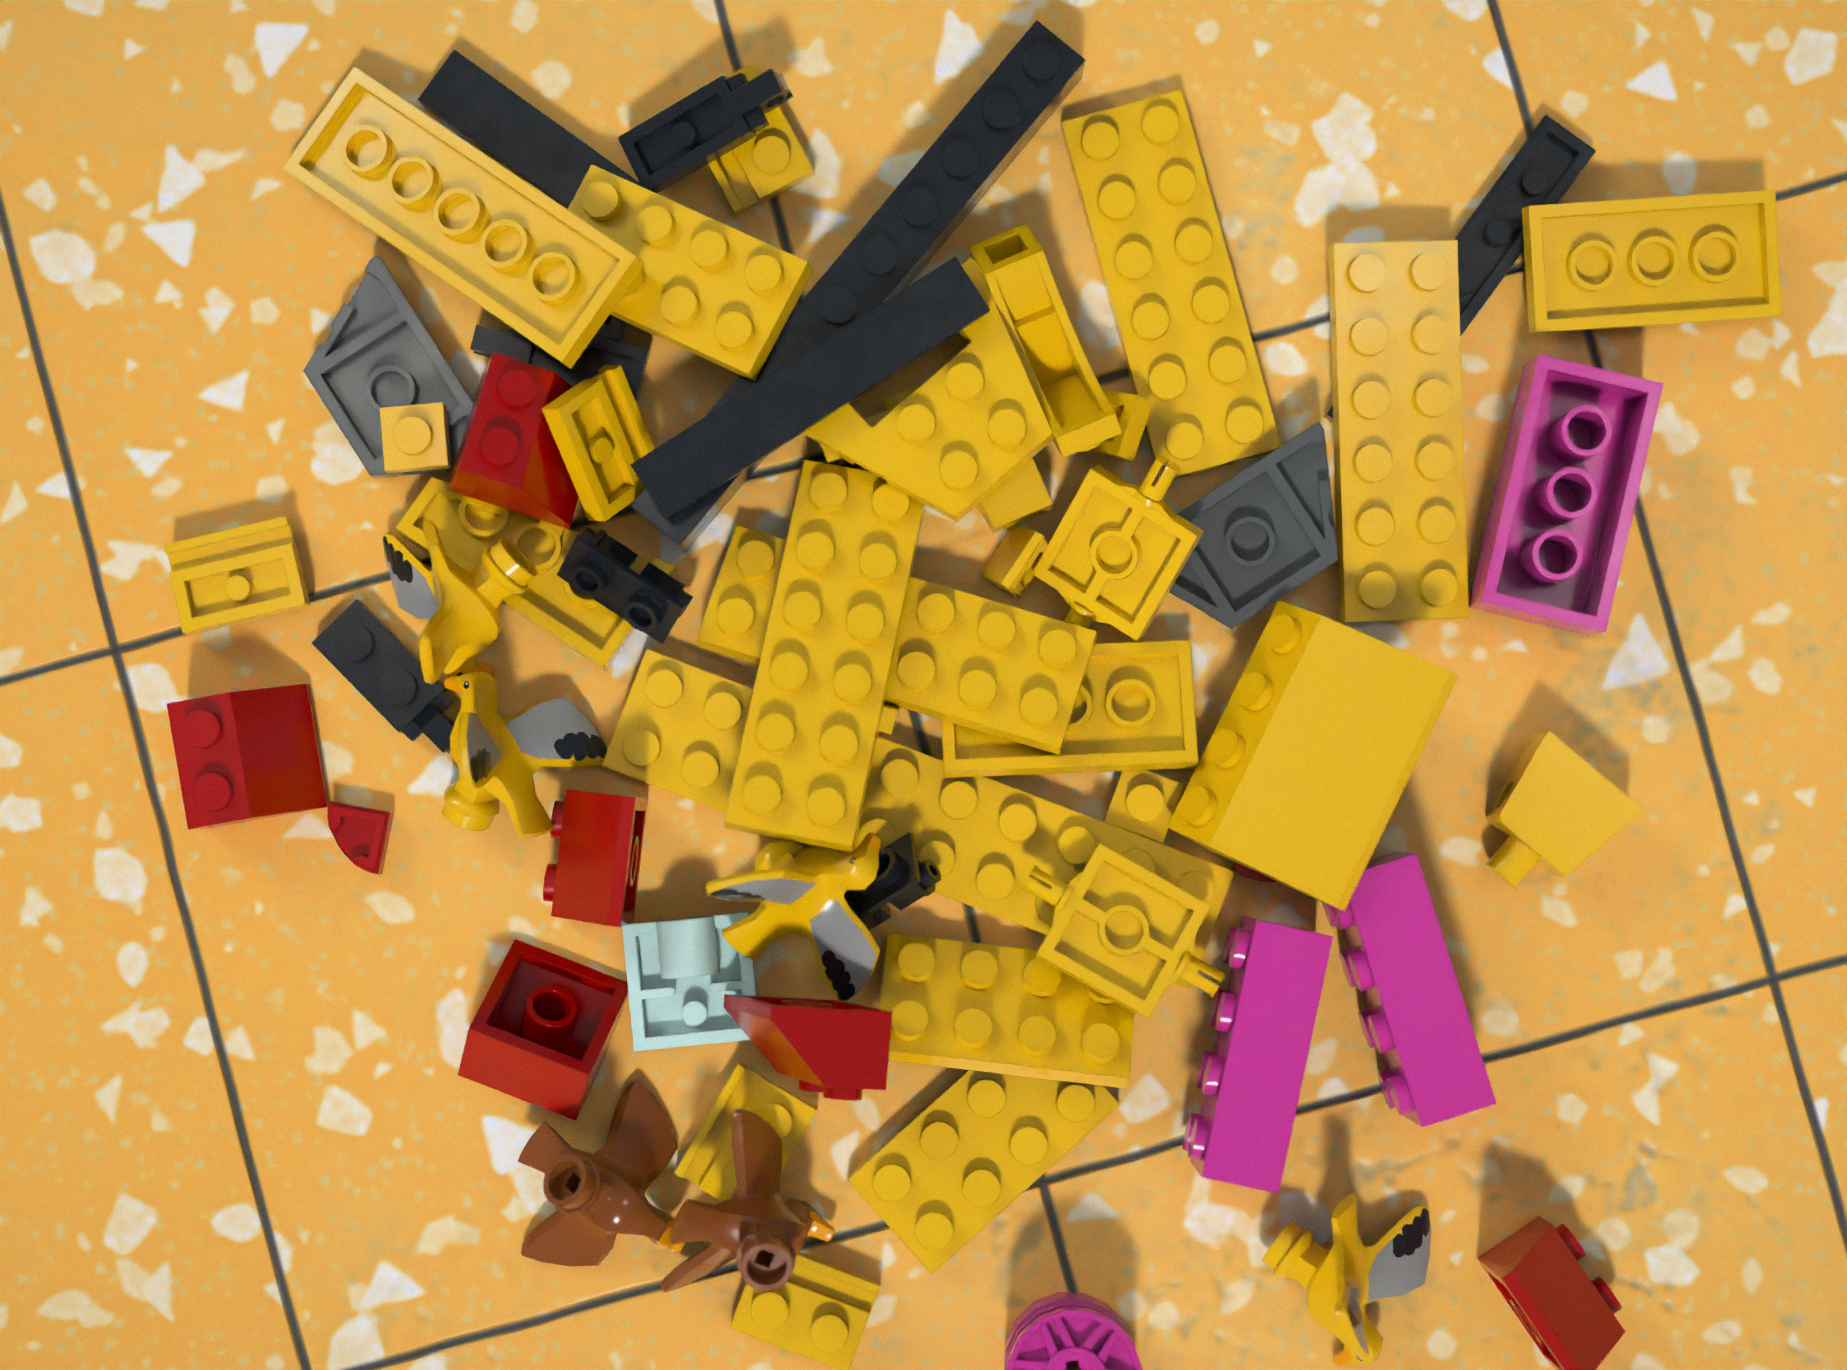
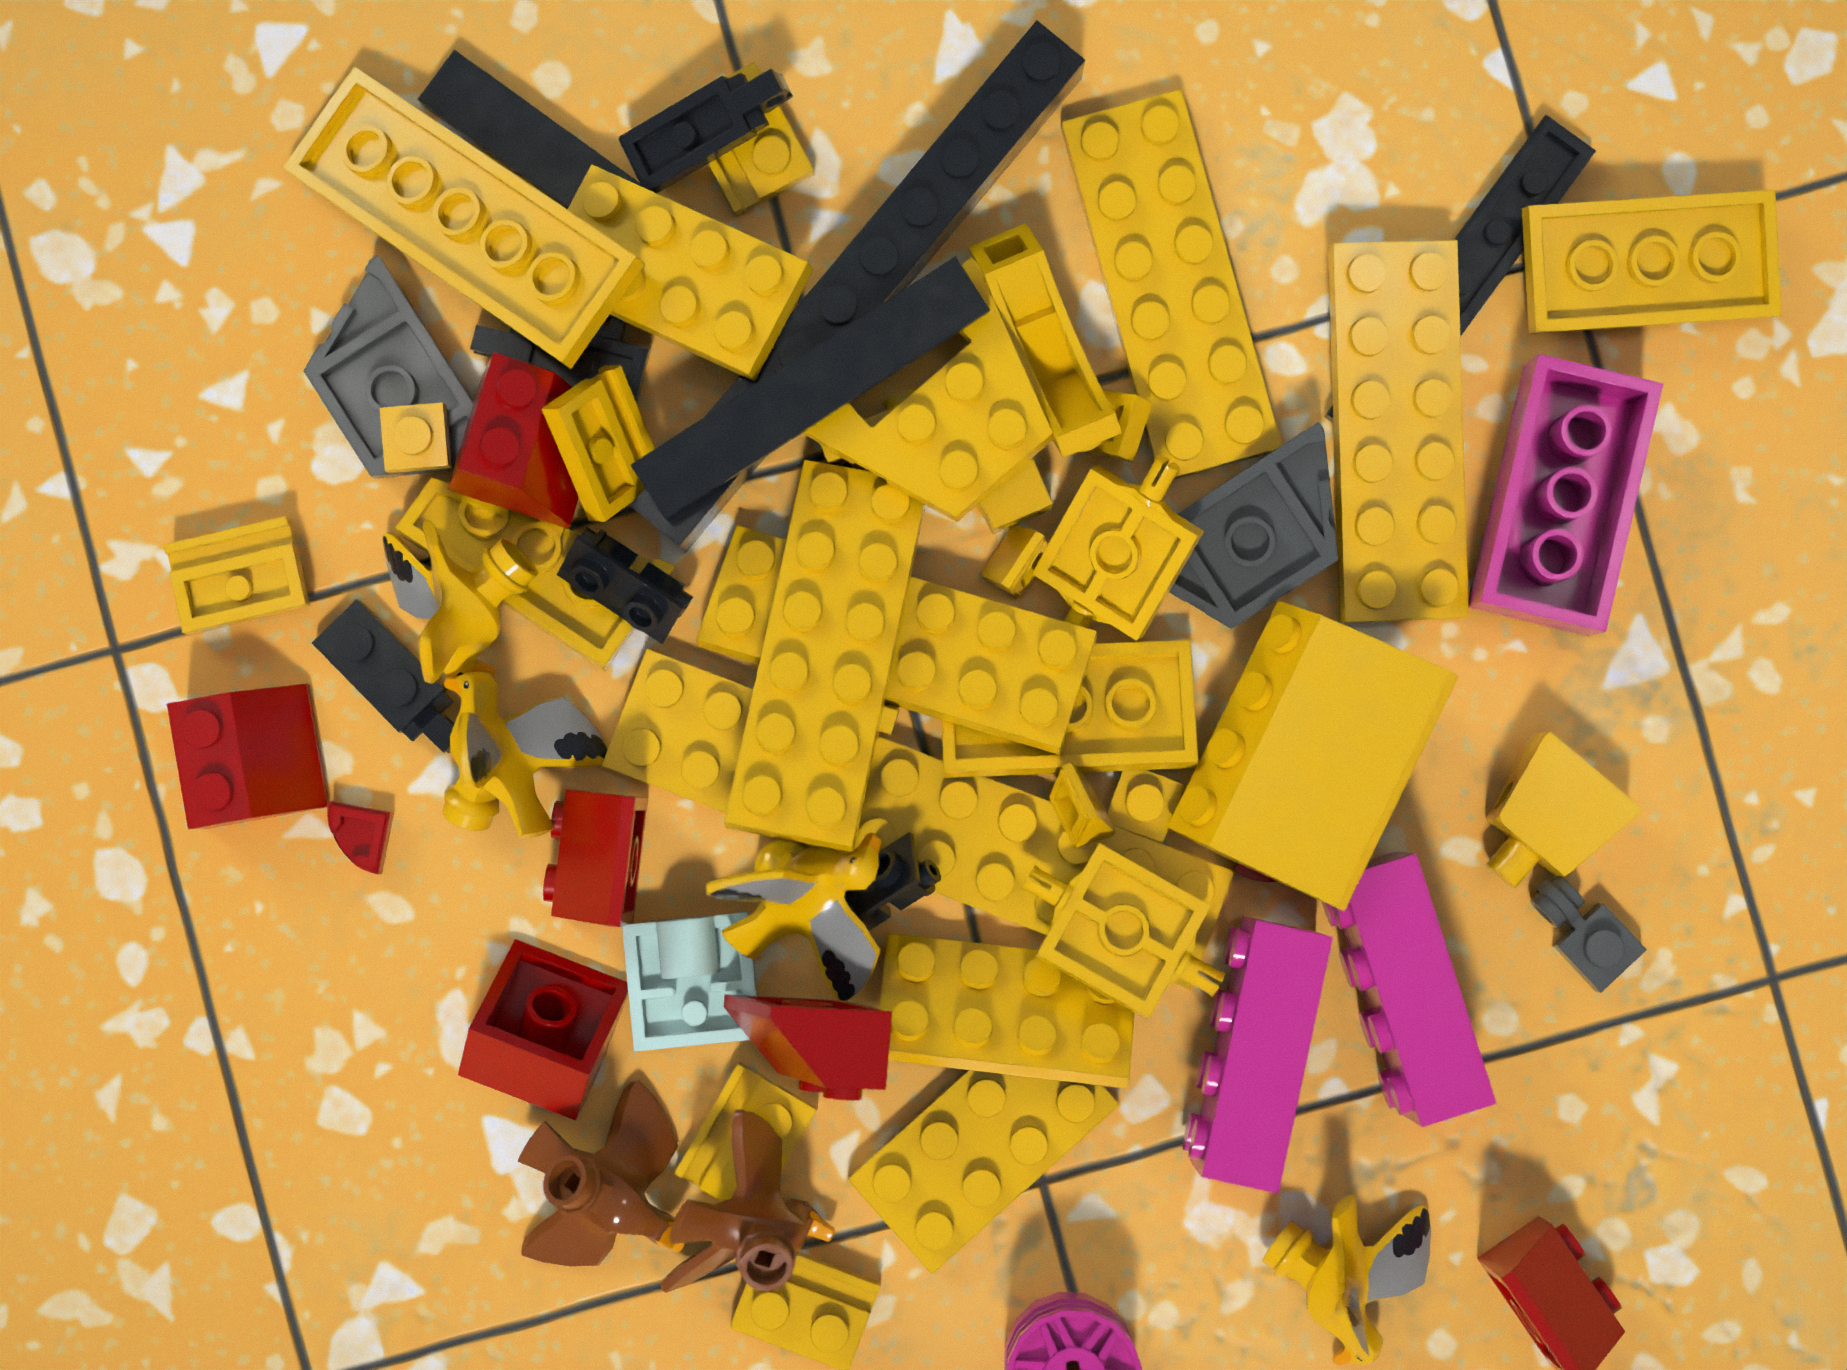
(1079, 807): none -> yellow slope
(1596, 943): none -> dark grey plate

